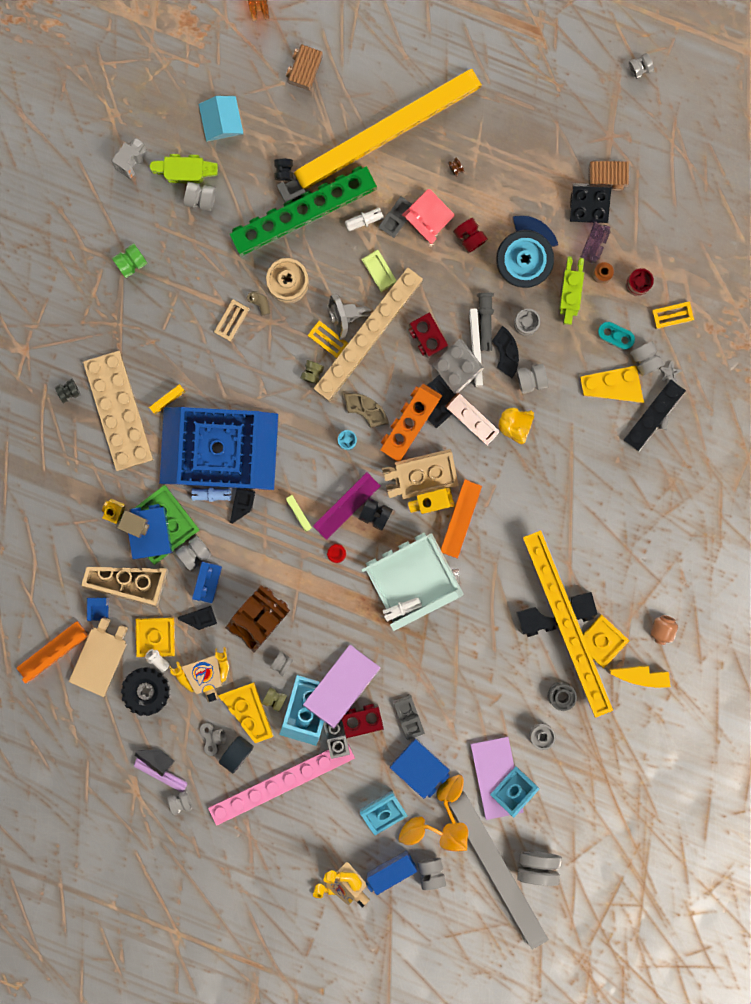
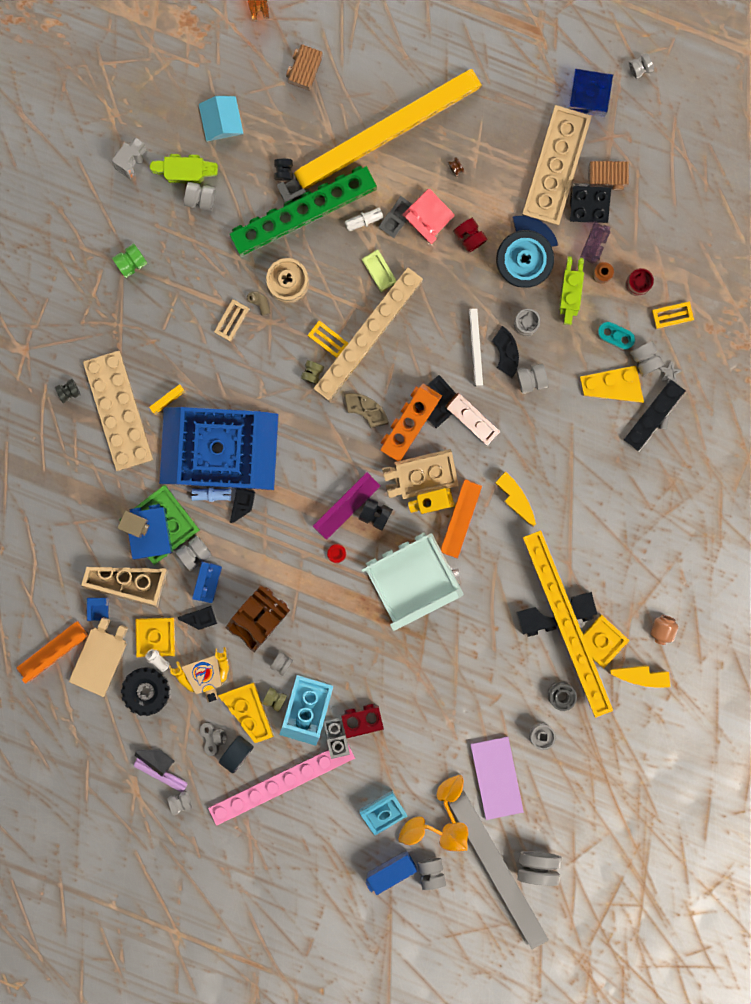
(113, 510): yellow plate -> none
(298, 512): yellowish green tile -> none
(341, 686): lavender tile -> none
(344, 314): light grey piece -> none
(345, 884): torso -> none
(347, 437): medium azure wheel -> none
(402, 609): white axle -> none
(408, 717): dark grey slope -> none
(420, 769): blue brick -> none
(432, 333): dark red brick -> none
(458, 366): light grey plate -> none
(485, 311): dark grey pin -> none
(515, 791): medium azure slope -> none
(516, 424): yellow hair -> none
(516, 498): none -> yellow slope
(556, 165): none -> tan plate
(590, 92): none -> clear blue brick

